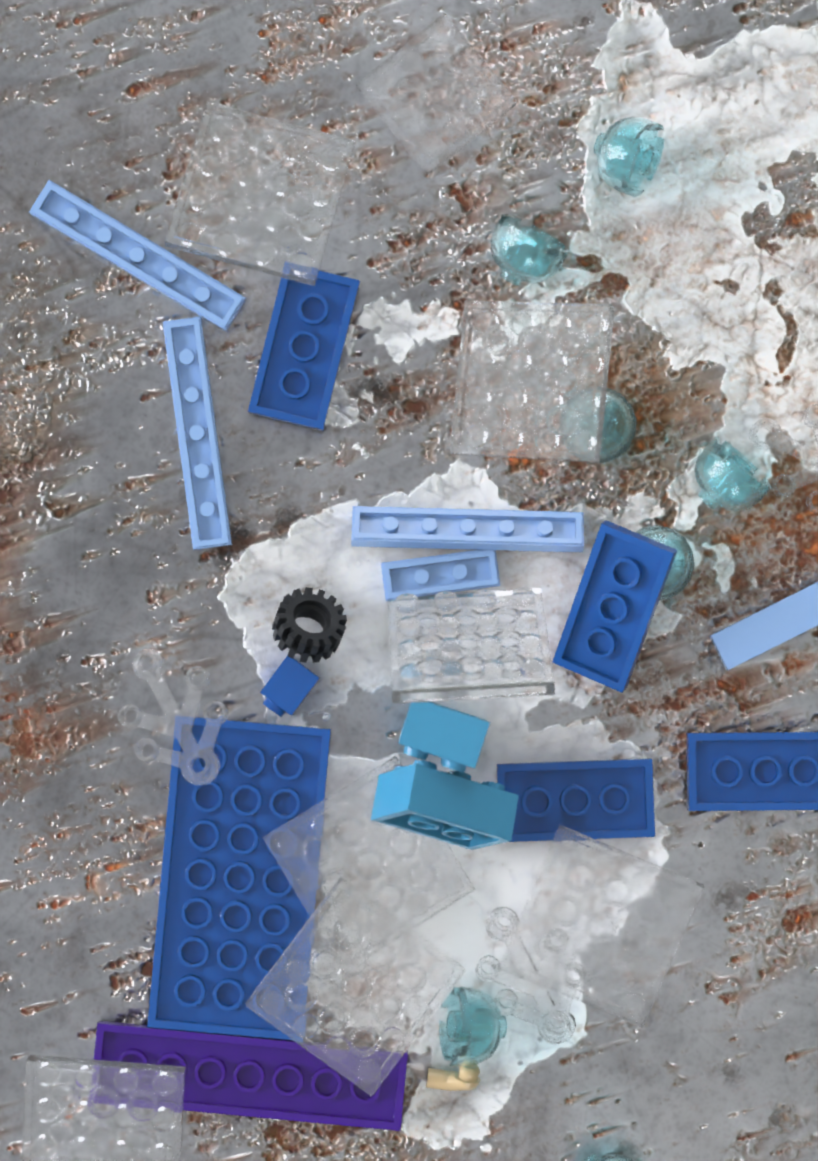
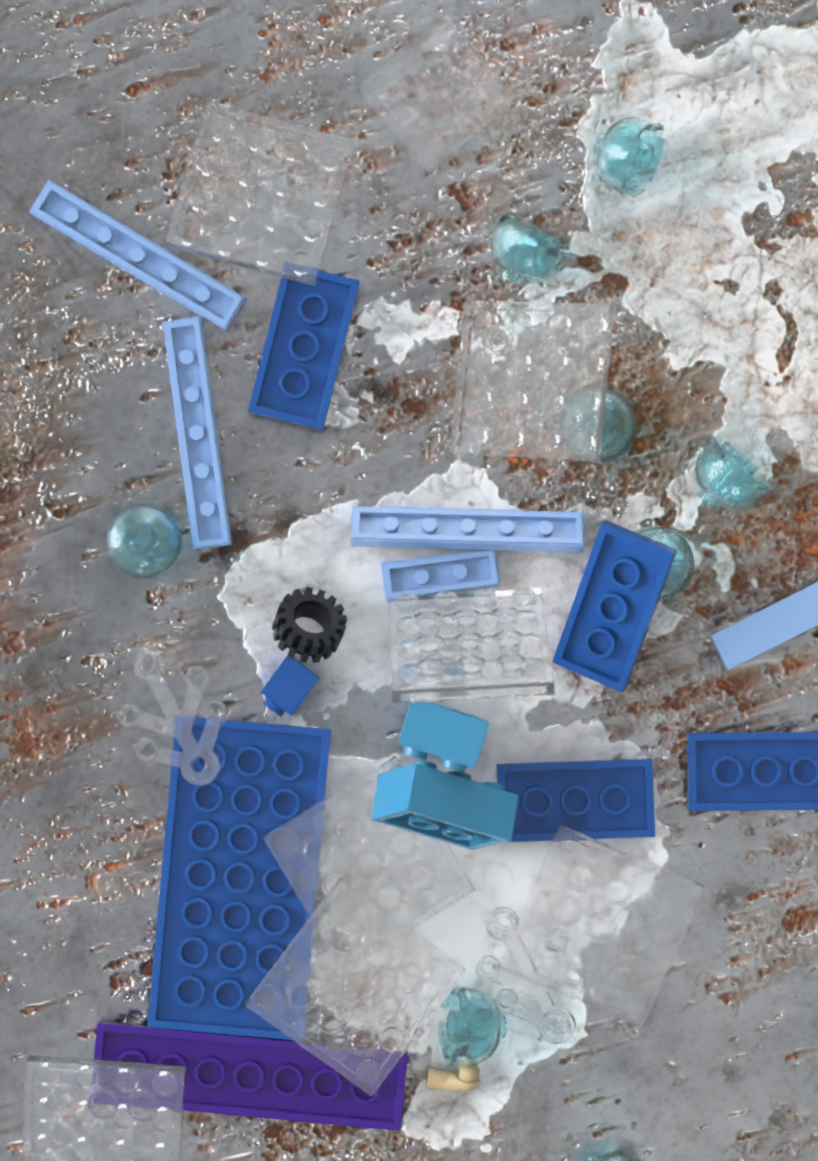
(144, 541): none -> clear light blue cylinder

